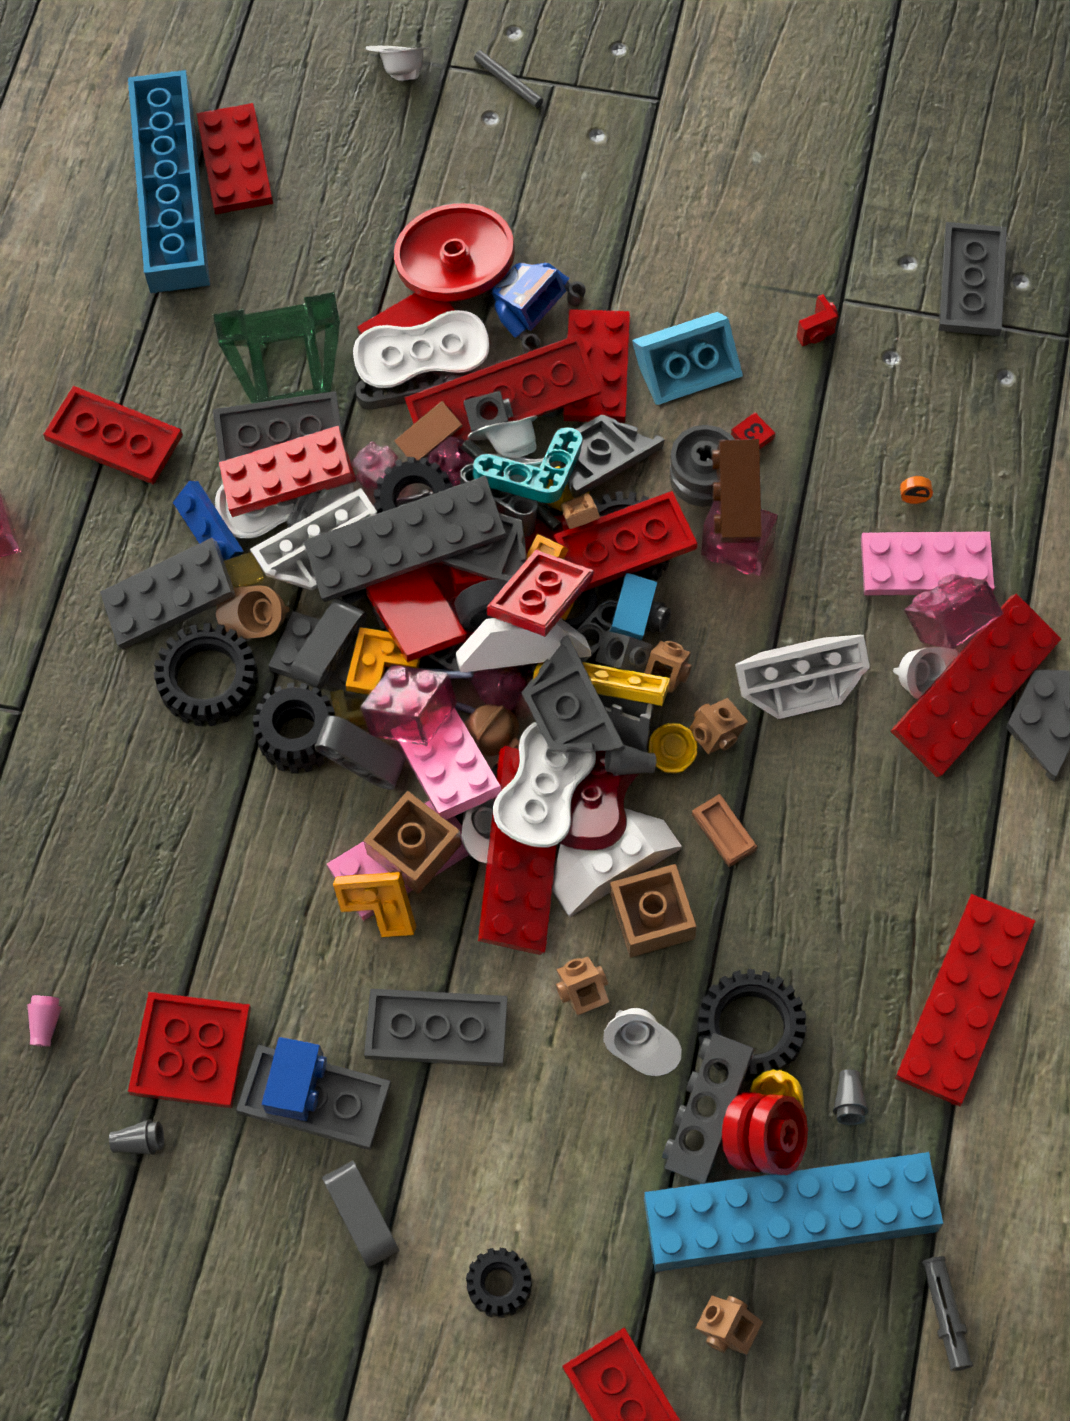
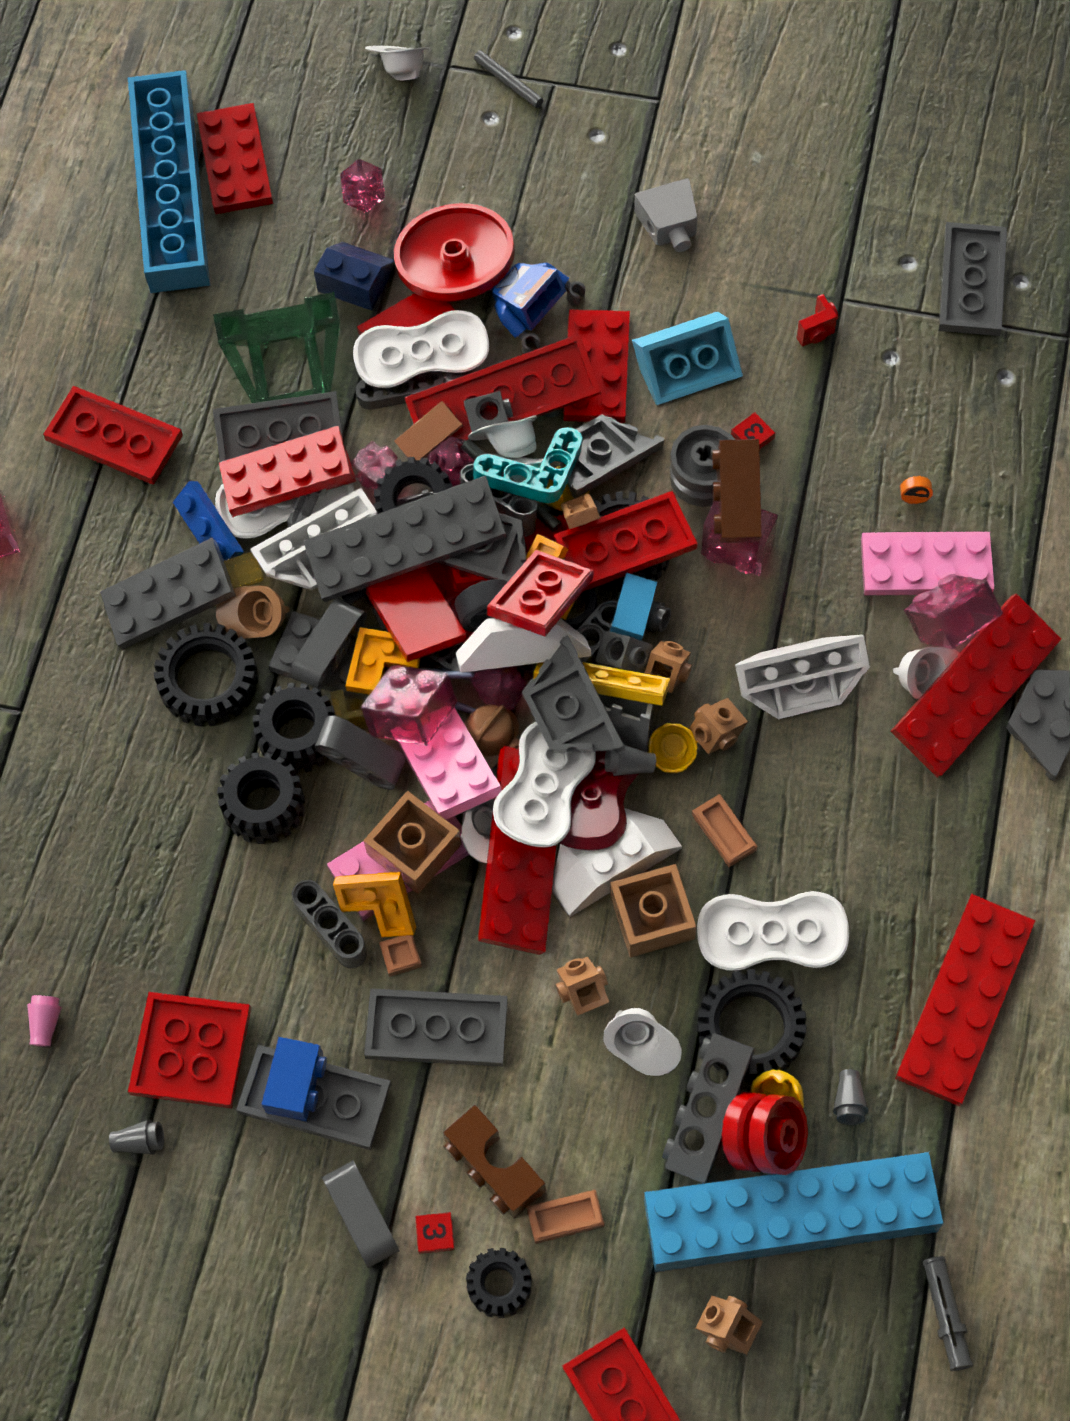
(255, 774): none -> black tyre
(323, 909): none -> dark grey beam
(353, 274): none -> dark blue slope
(362, 185): none -> clear pink brick
(400, 955): none -> nougat tile
(434, 1233): none -> red tile
(511, 1186): none -> reddish brown arch
(565, 1216): none -> nougat tile
(668, 214): none -> light grey torso
(800, 929): none -> white plate

